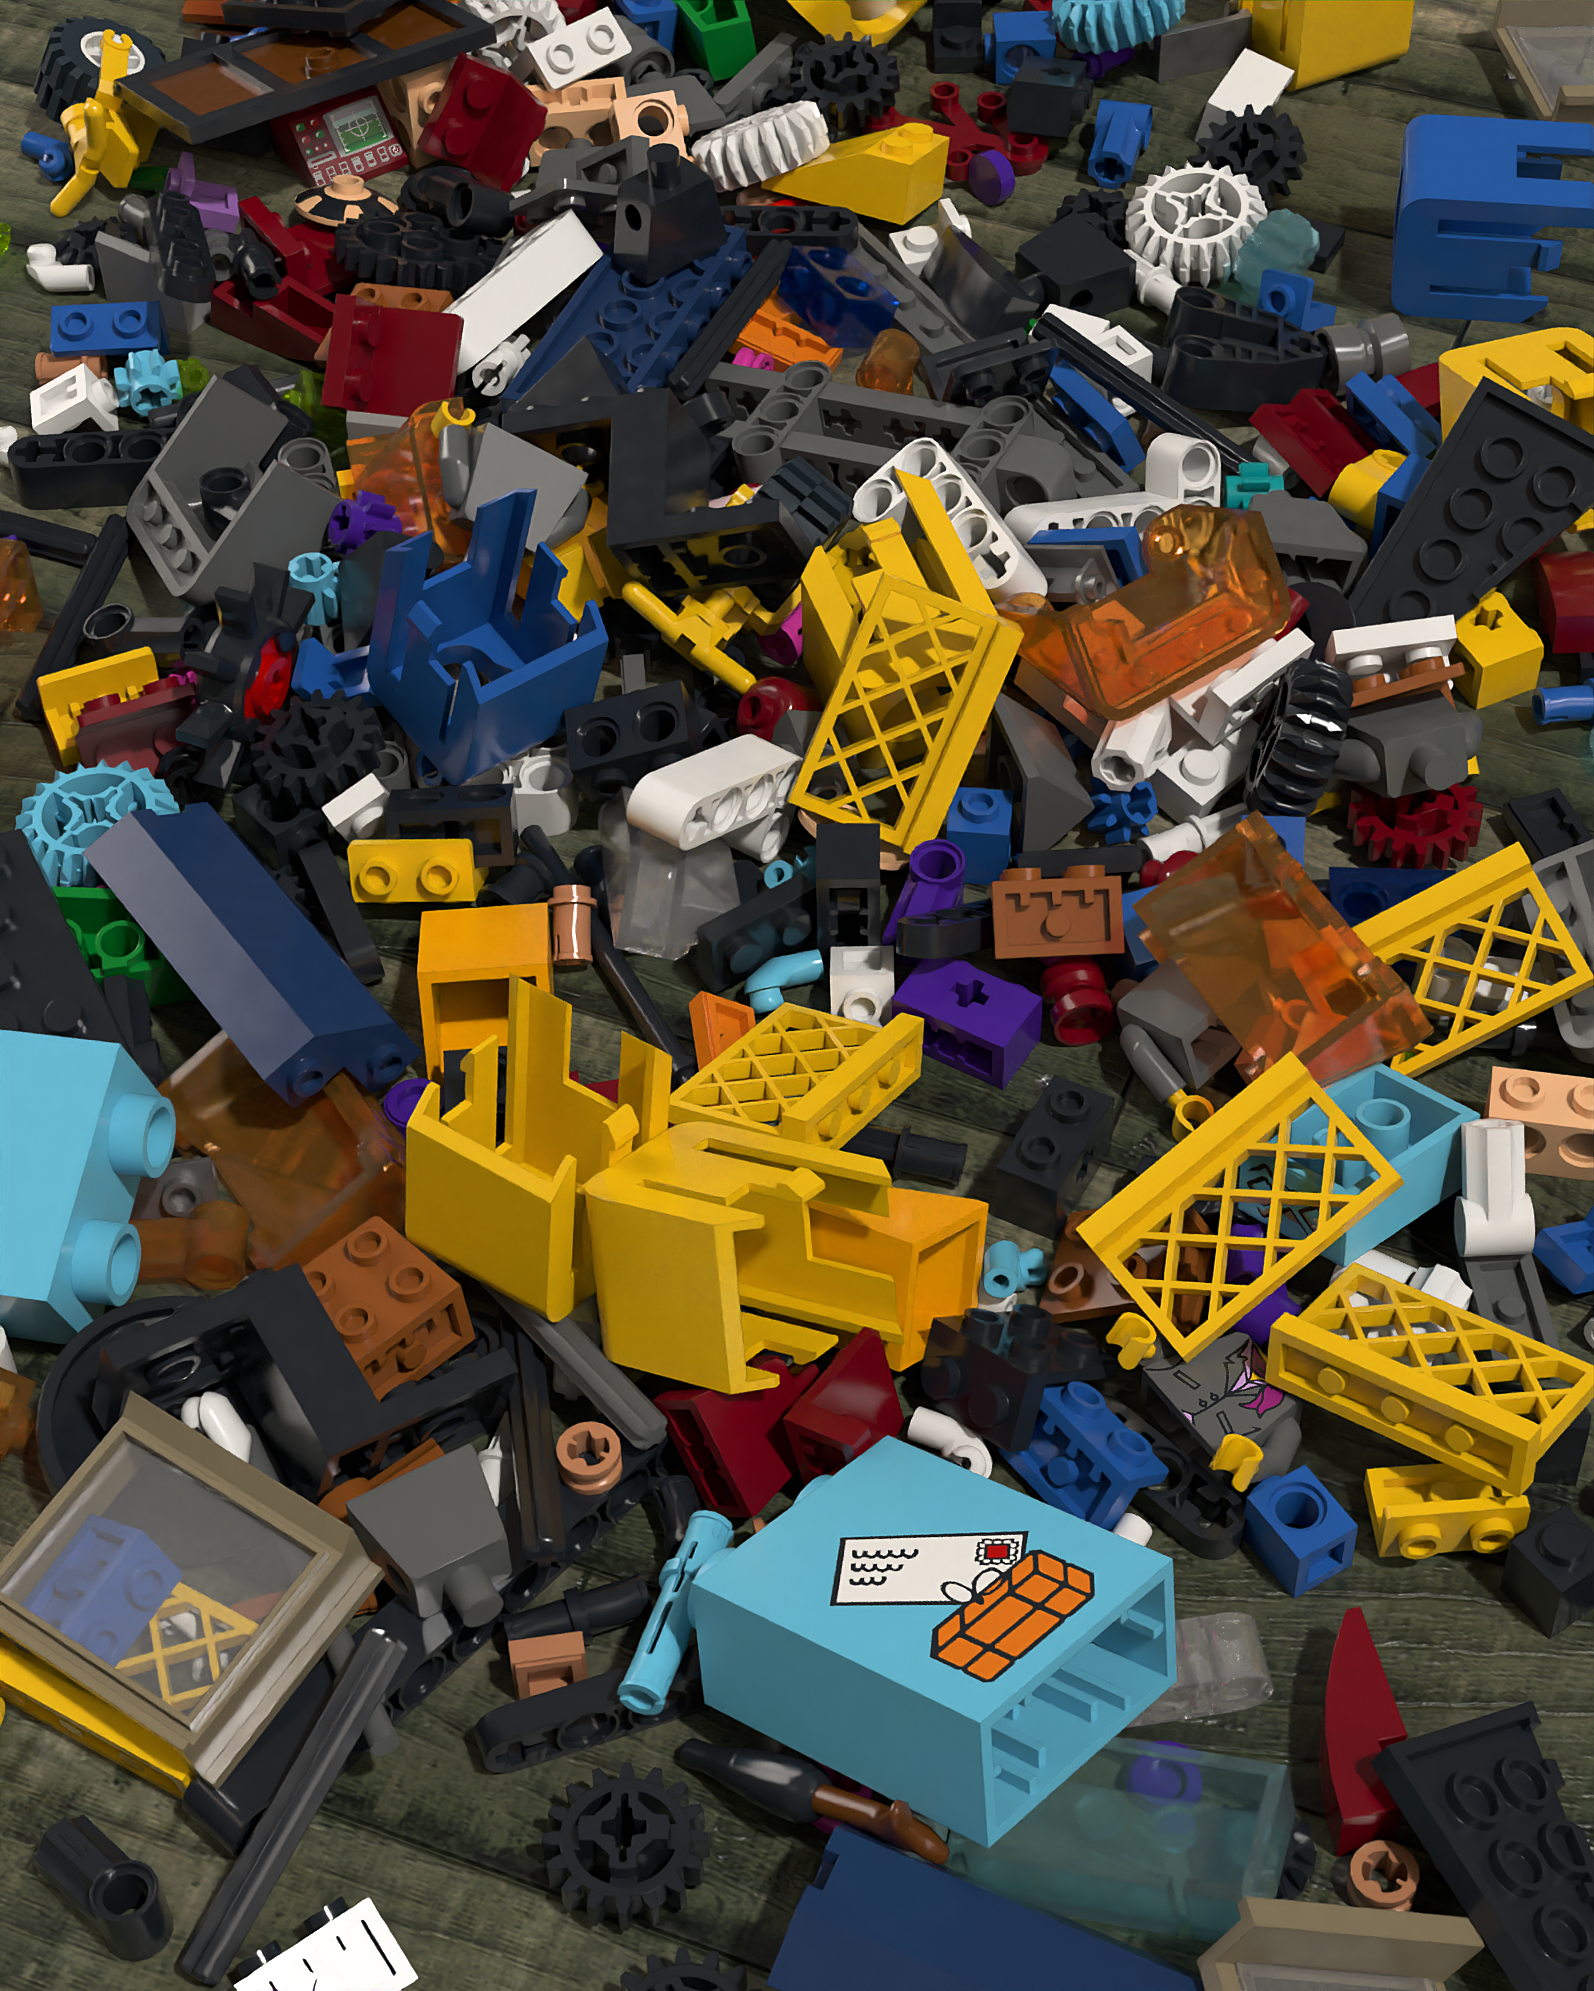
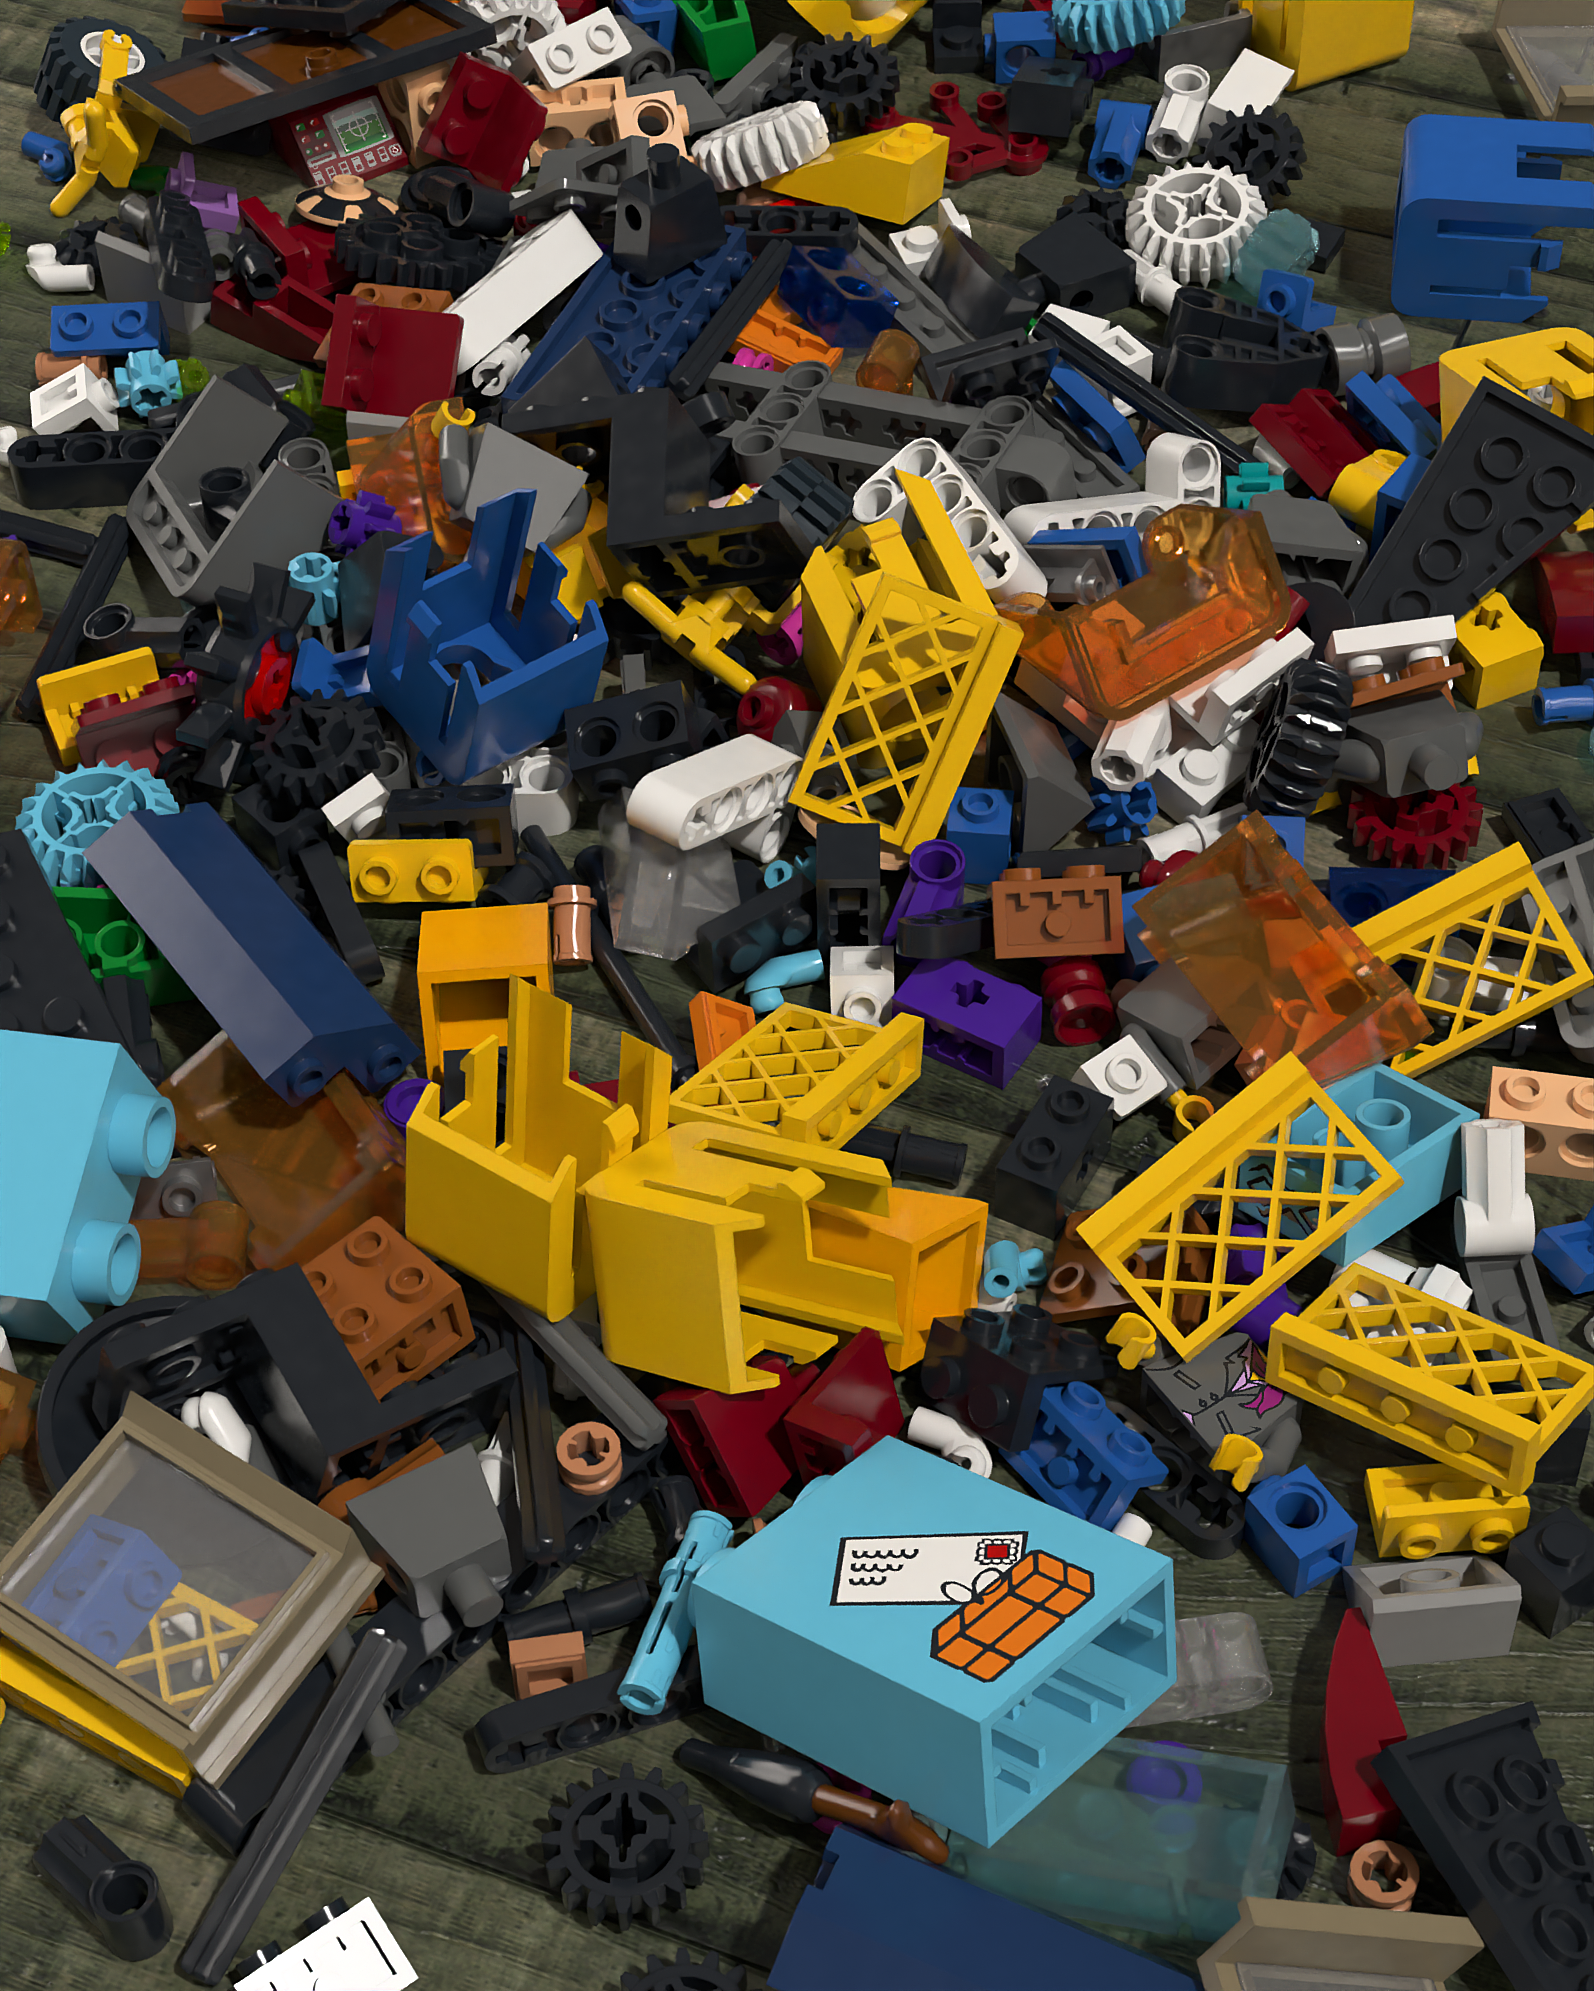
(991, 177): tile -> none
(1123, 1074): none -> white bracket
(1178, 113): none -> white piece
(1435, 1607): none -> light grey slope

